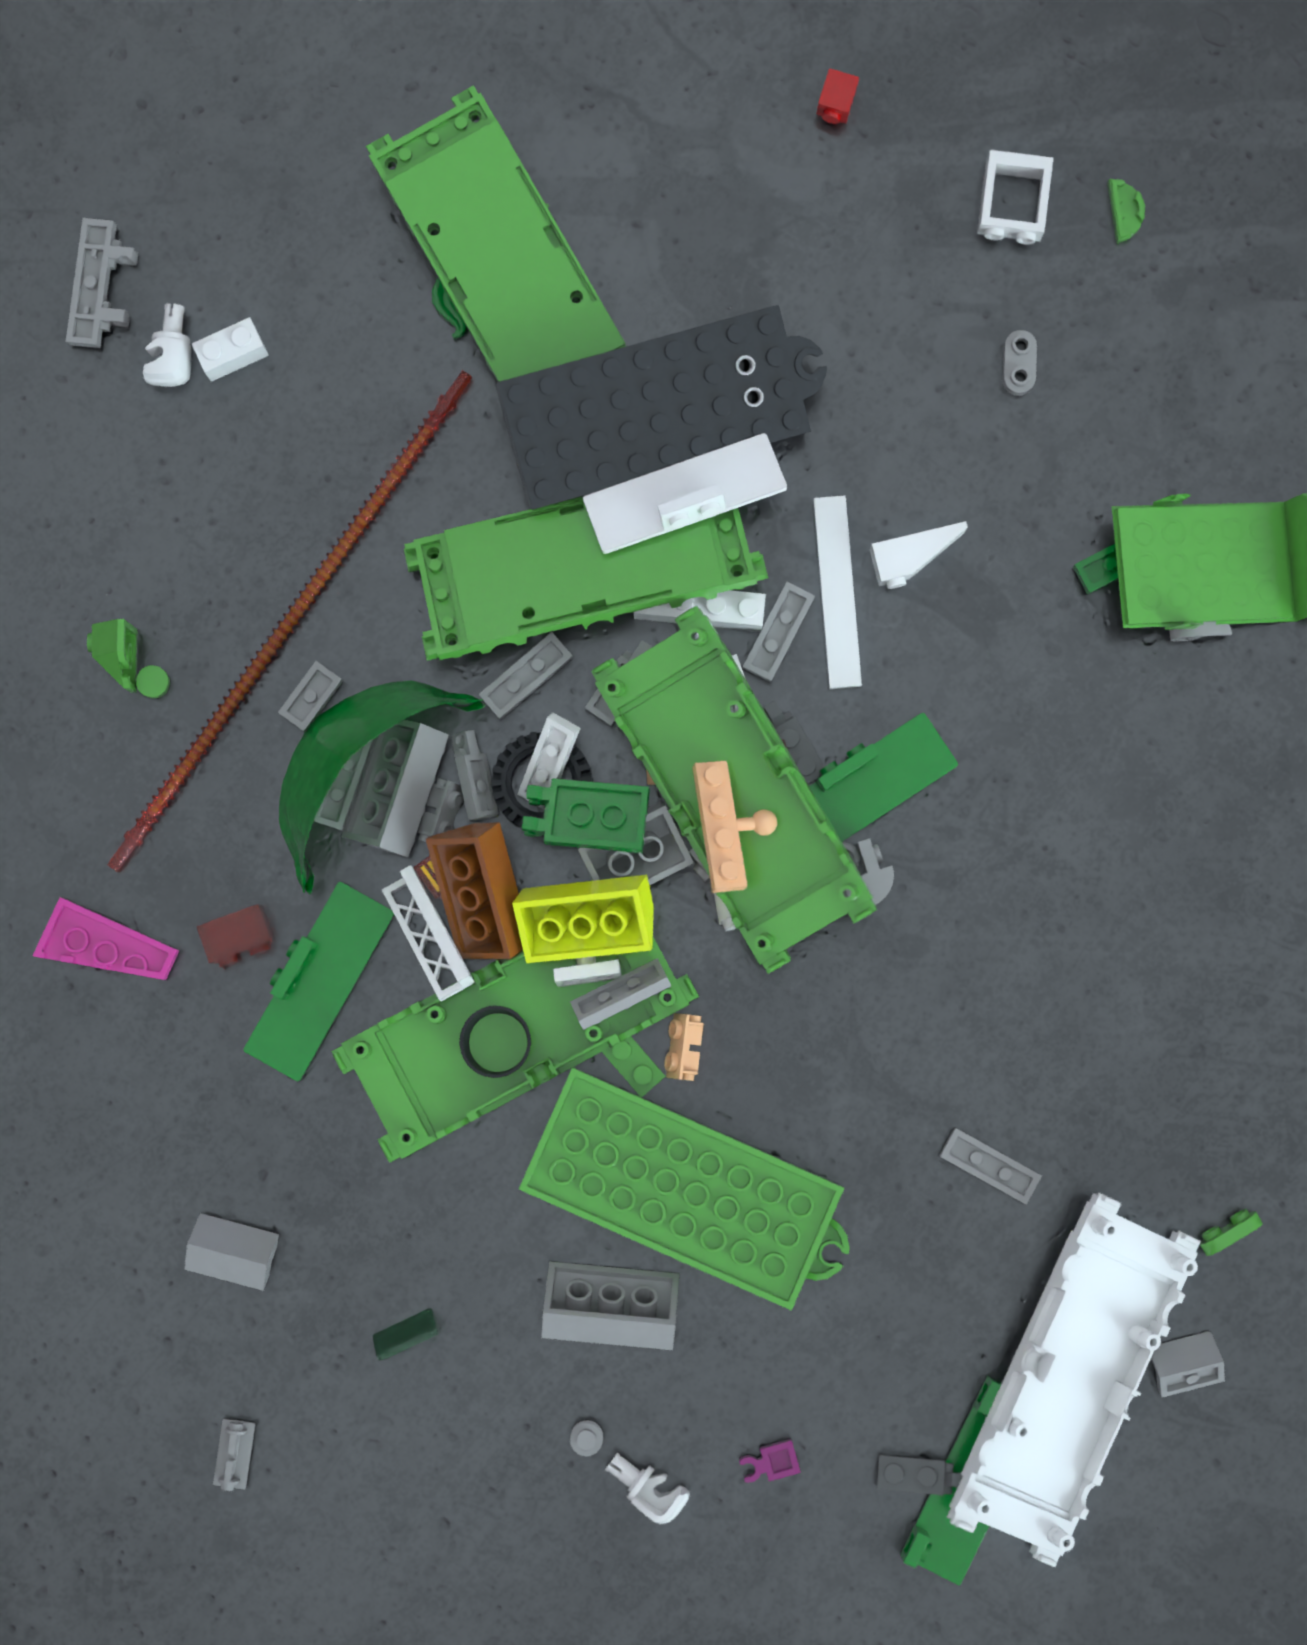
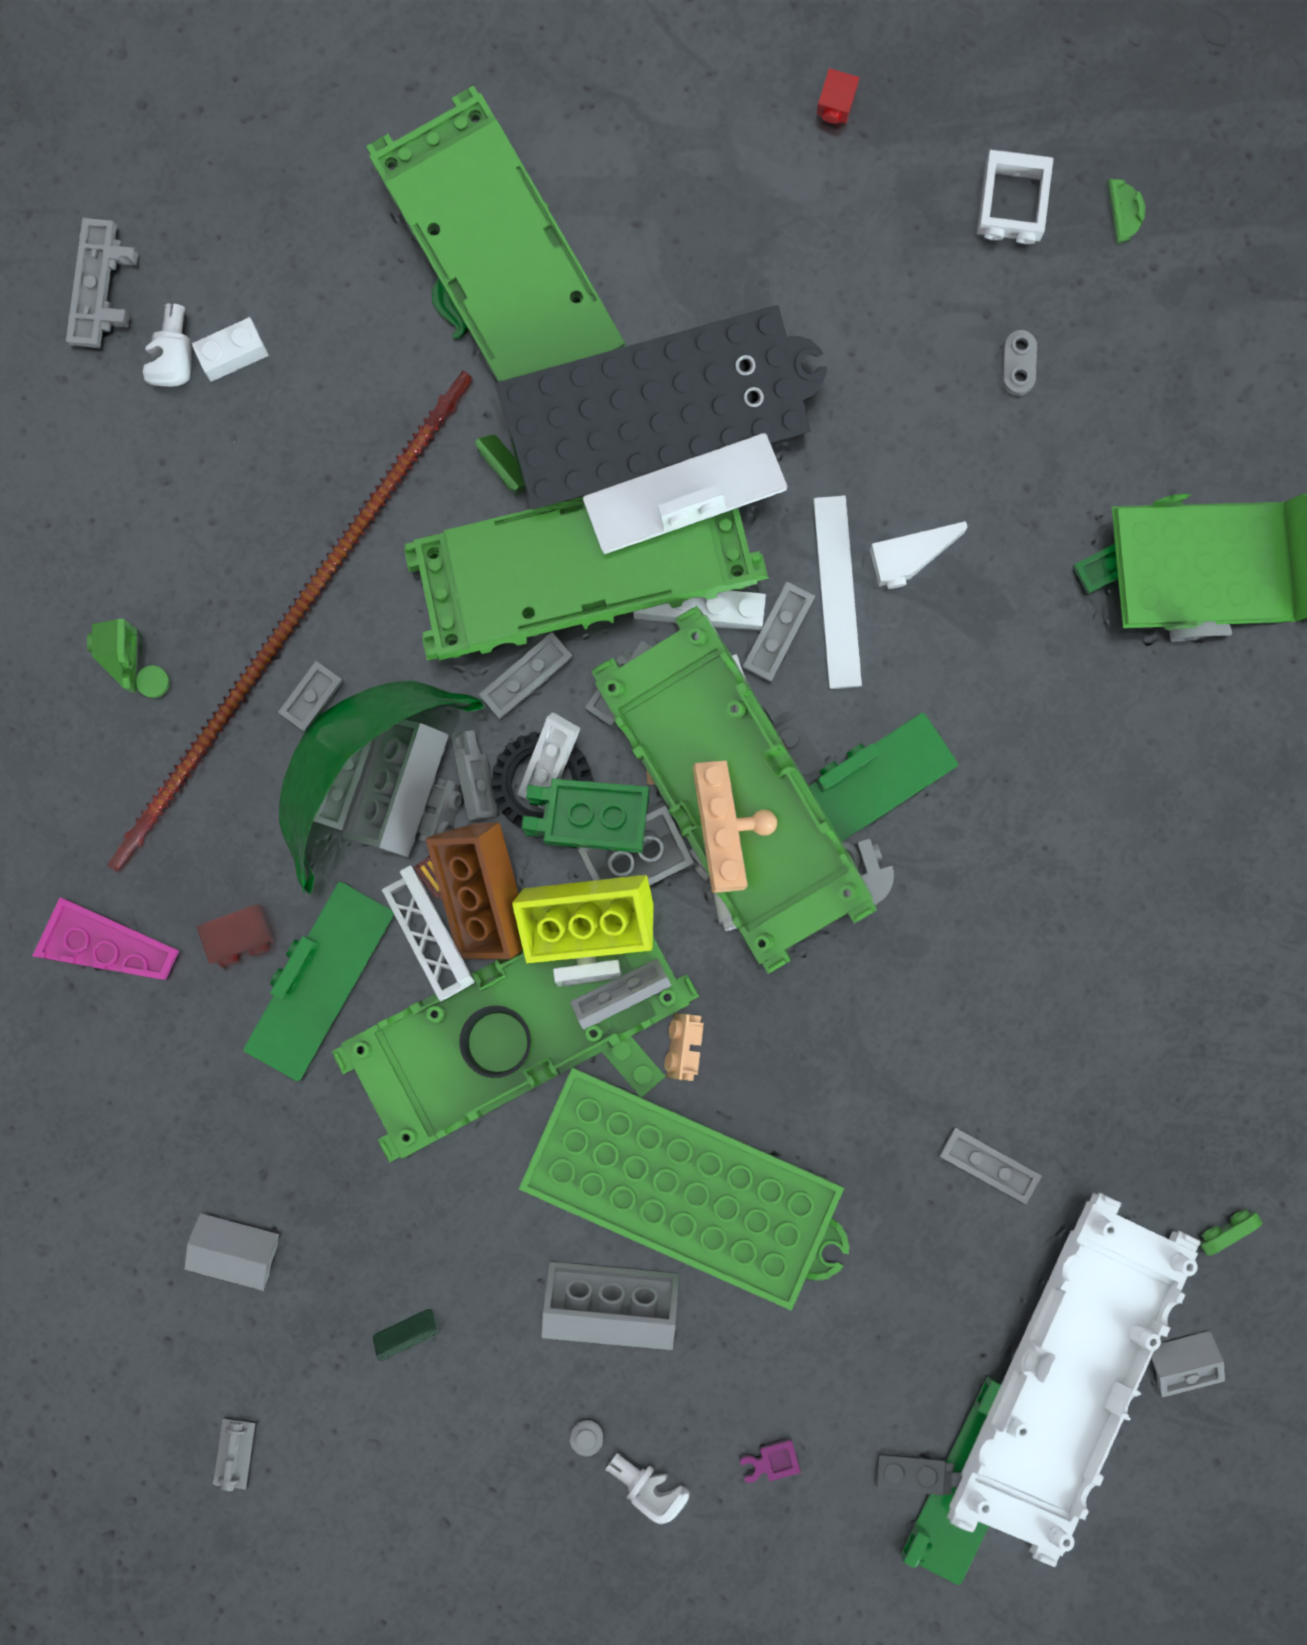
(501, 461): none -> bright green slope

